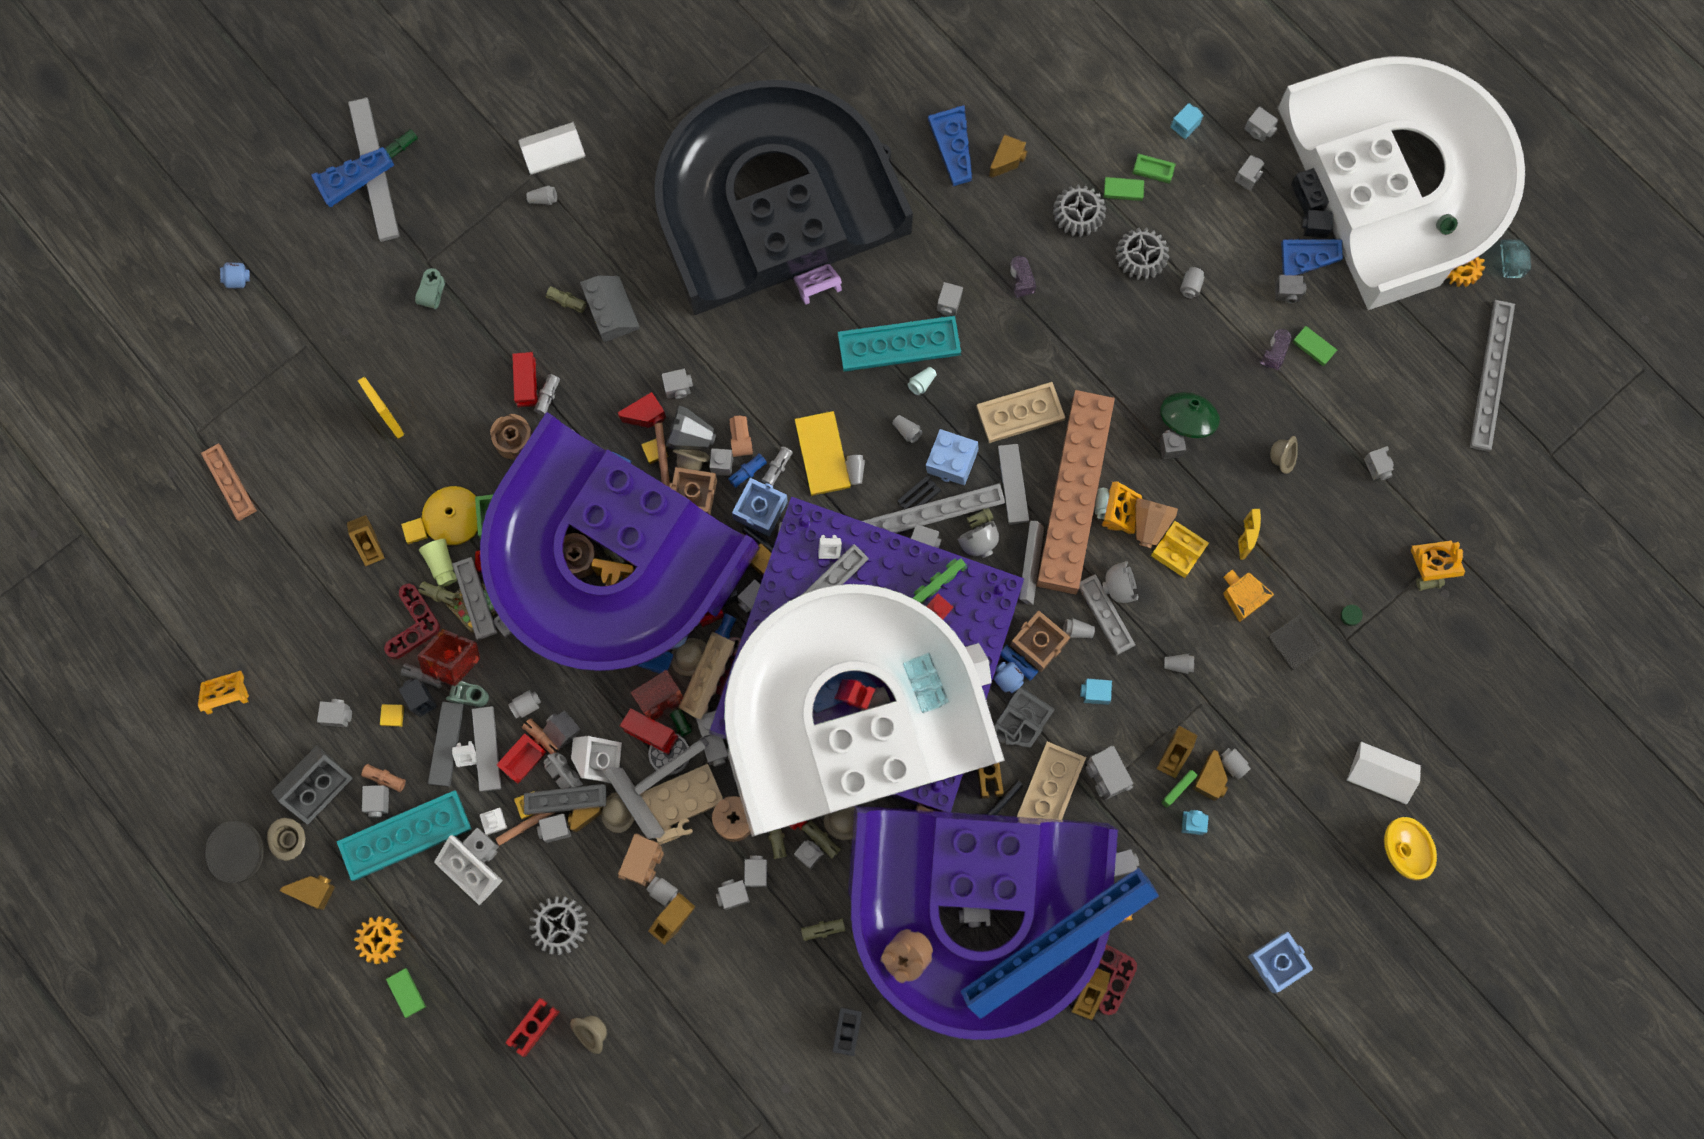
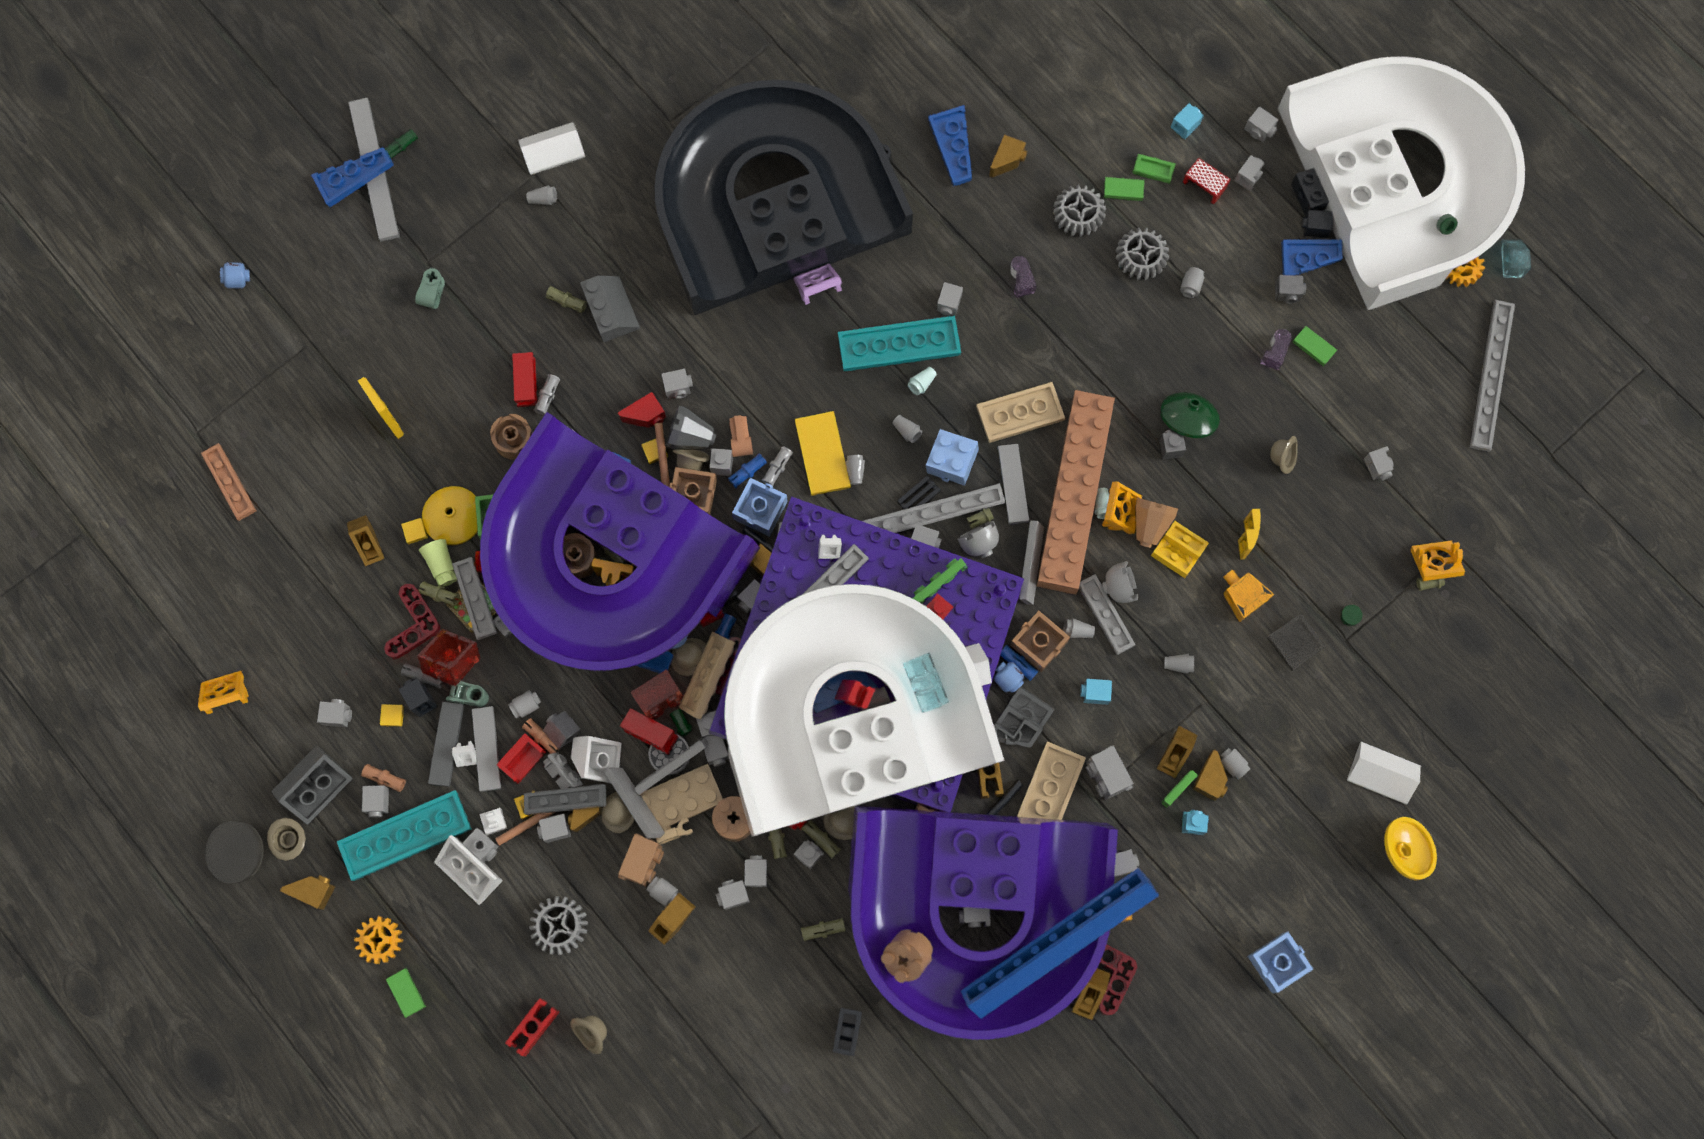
(1207, 178): none -> panel

